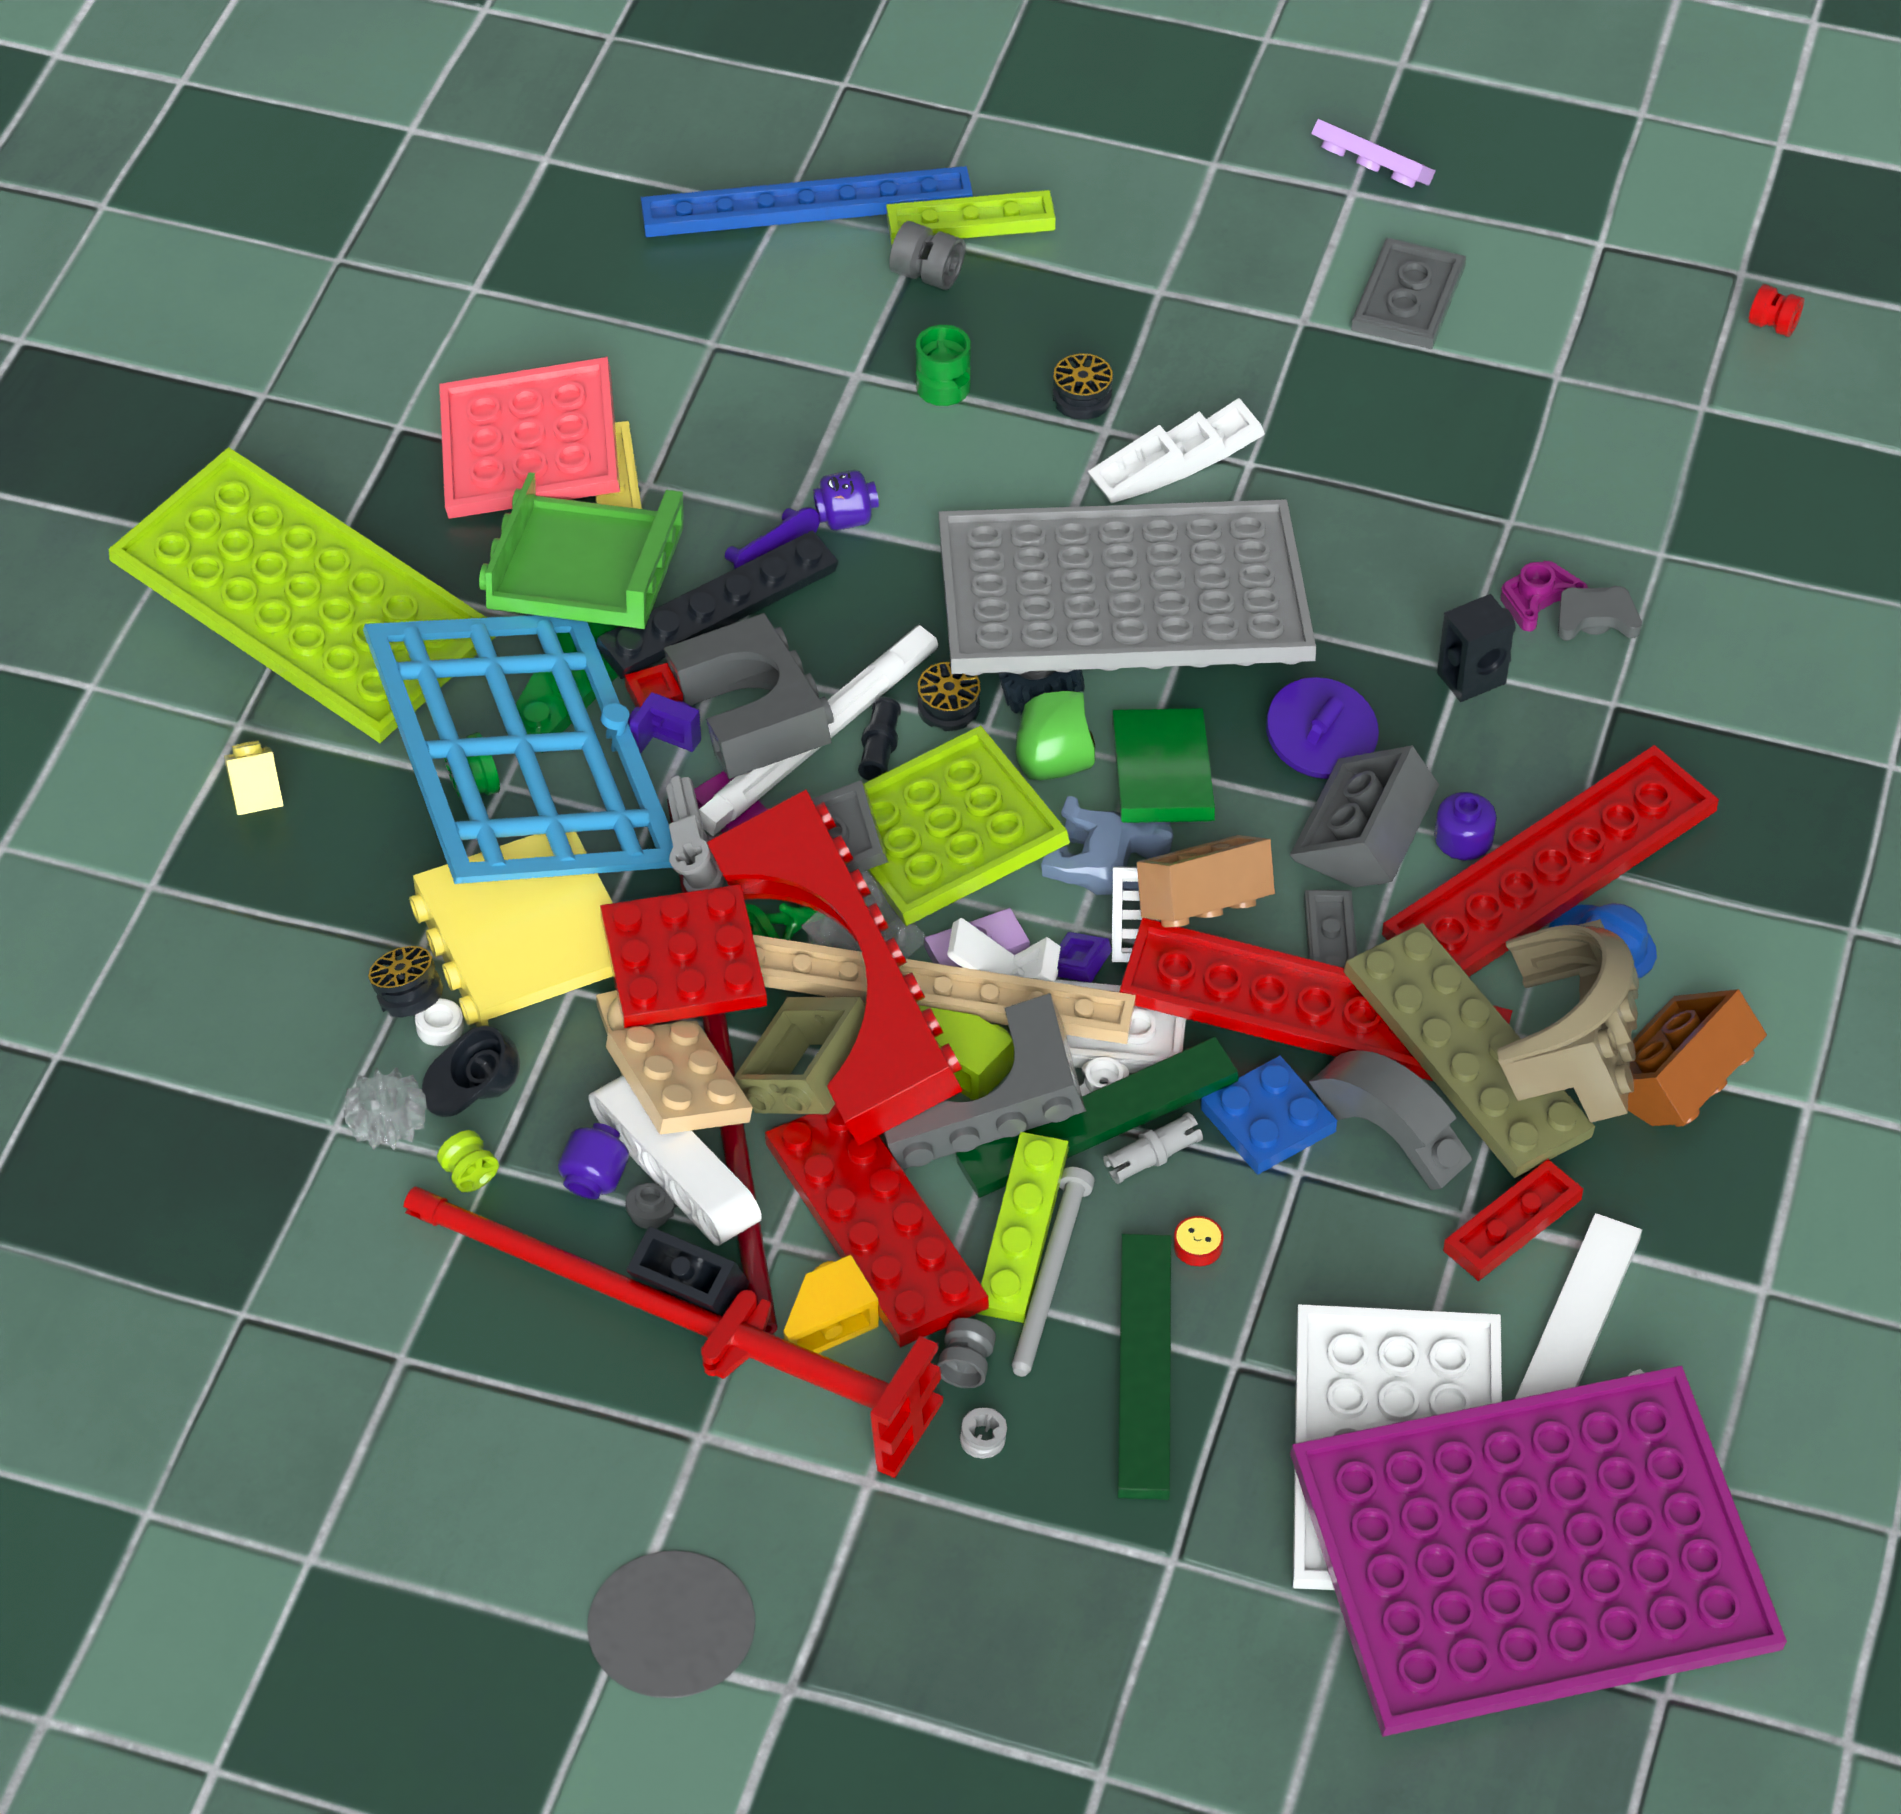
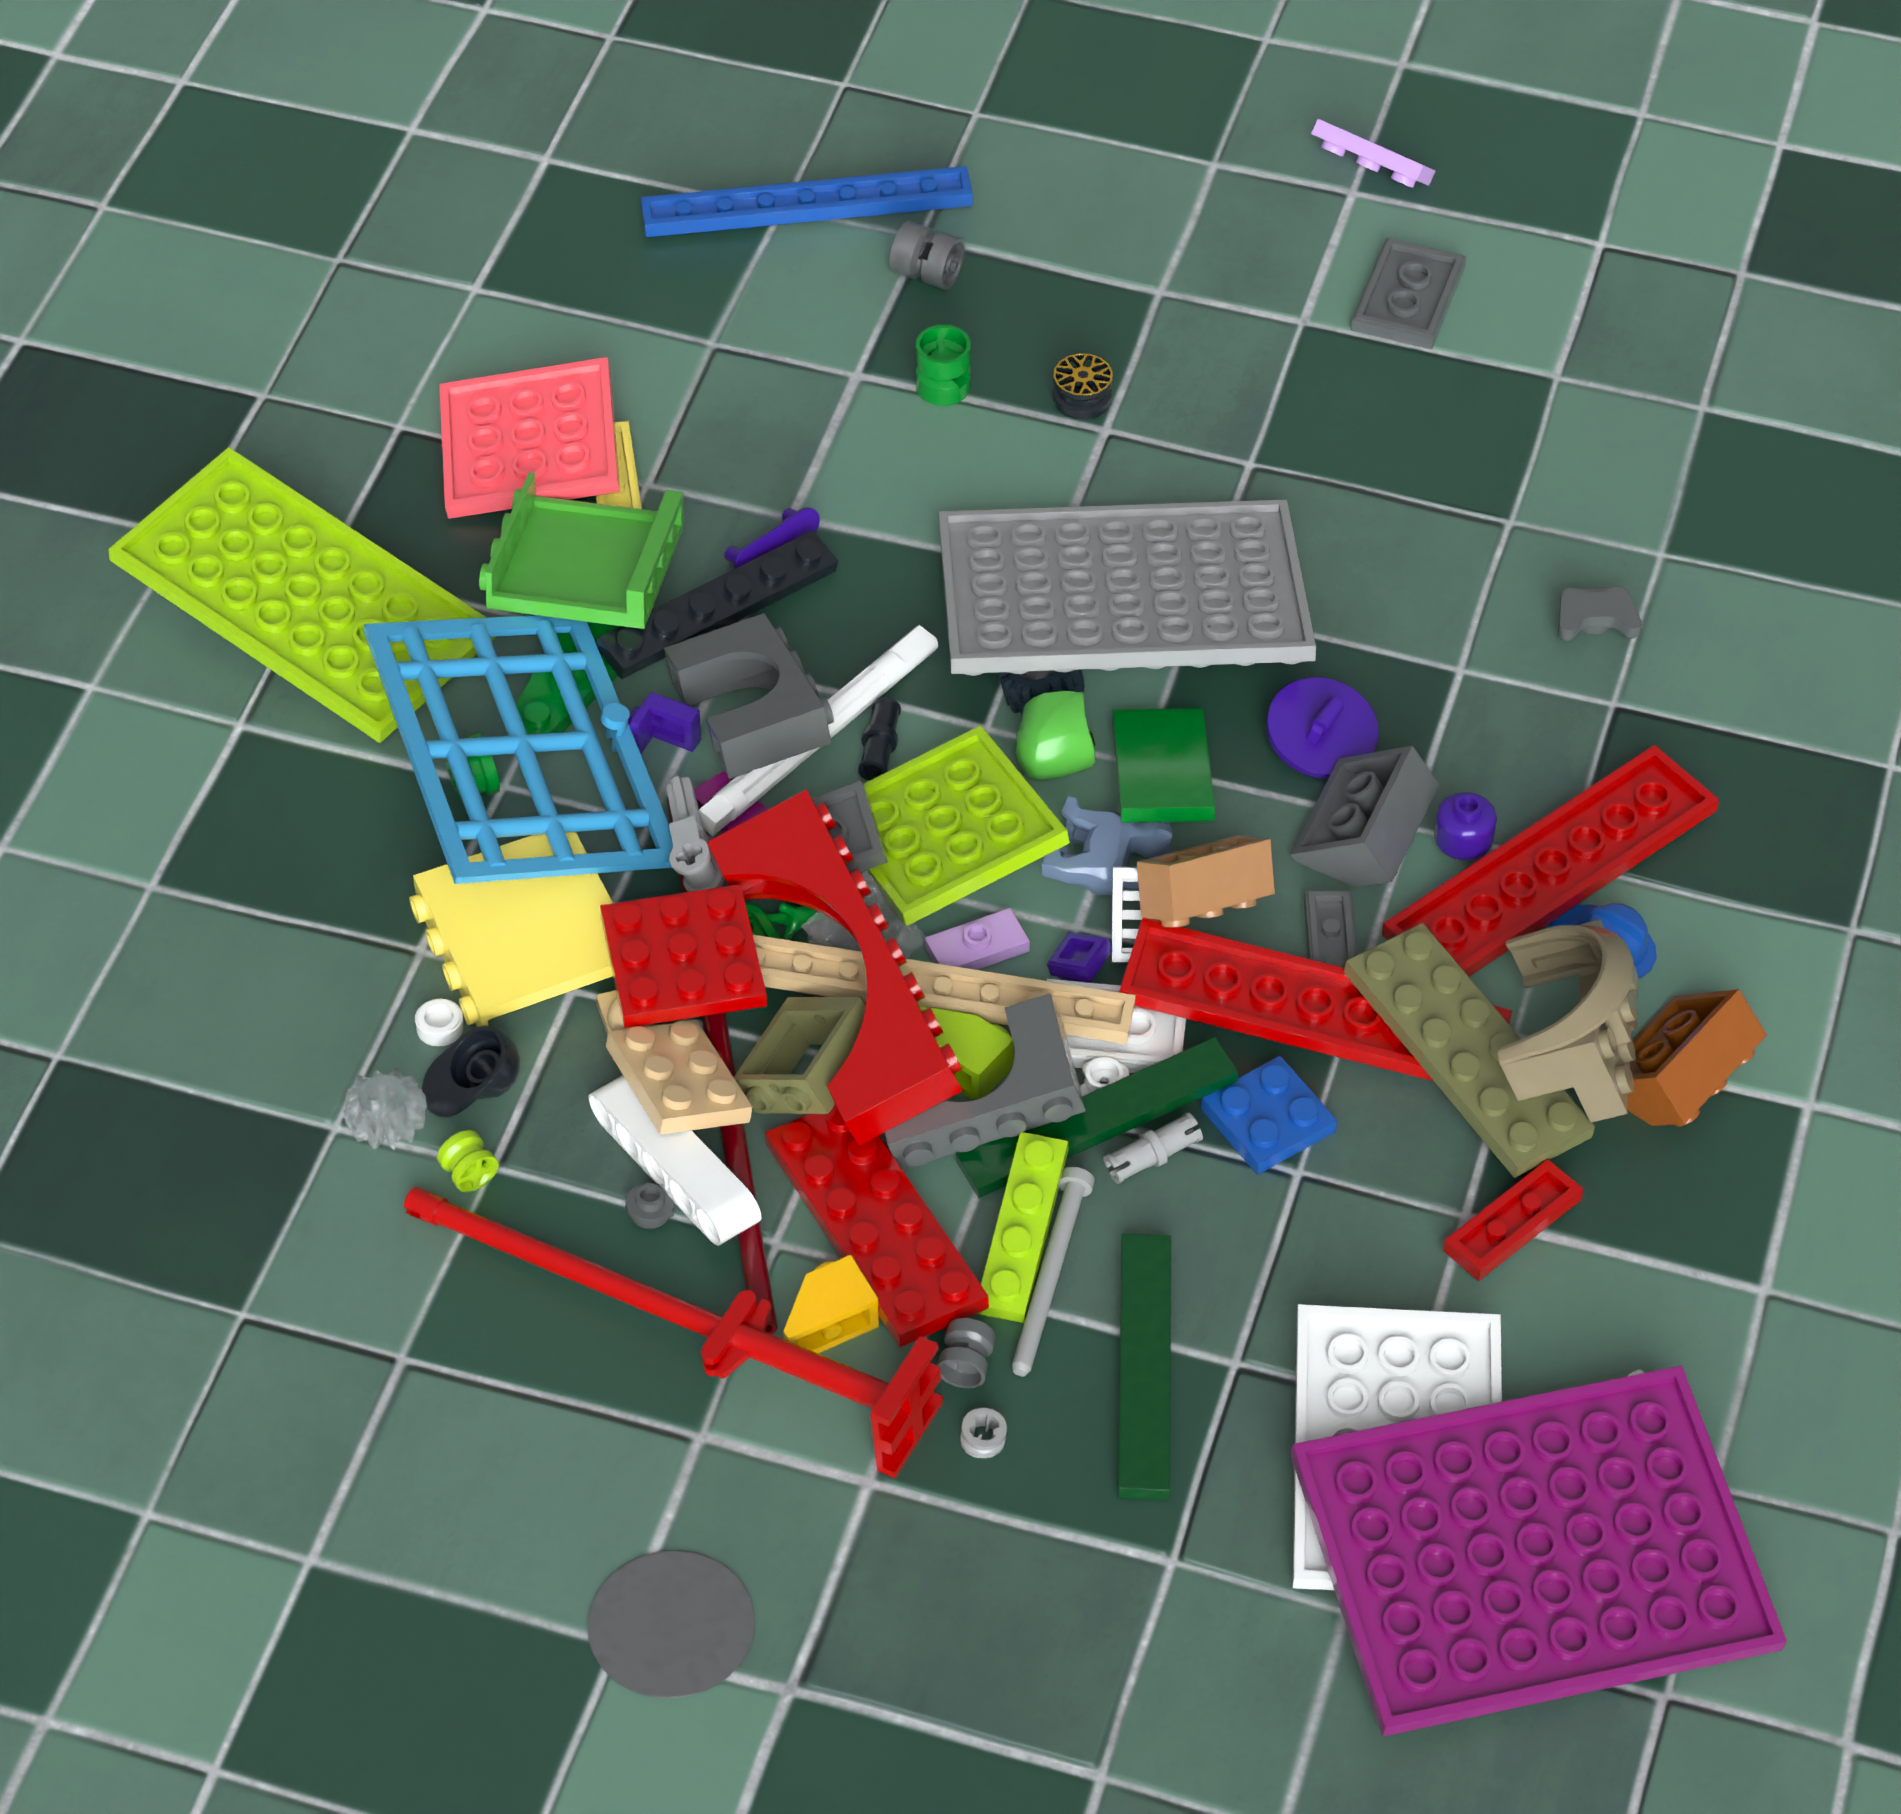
(253, 778): light yellow slope -> none
(407, 984): black wheel -> none
(593, 1161): dark purple head -> none
(653, 679): red plate -> none
(687, 1271): black brick -> none
(845, 500): dark purple head -> none
(935, 698): black wheel -> none
(977, 215): lime plate -> none
(977, 951): white bracket -> none
(1168, 457): white slope -> none
(1198, 1241): tile -> none
(1401, 1104): dark grey arch -> none
(1475, 647): black brick -> none
(1536, 589): magenta piece -> none
(1581, 1307): white tile -> none
(1776, 310): red wheel -> none

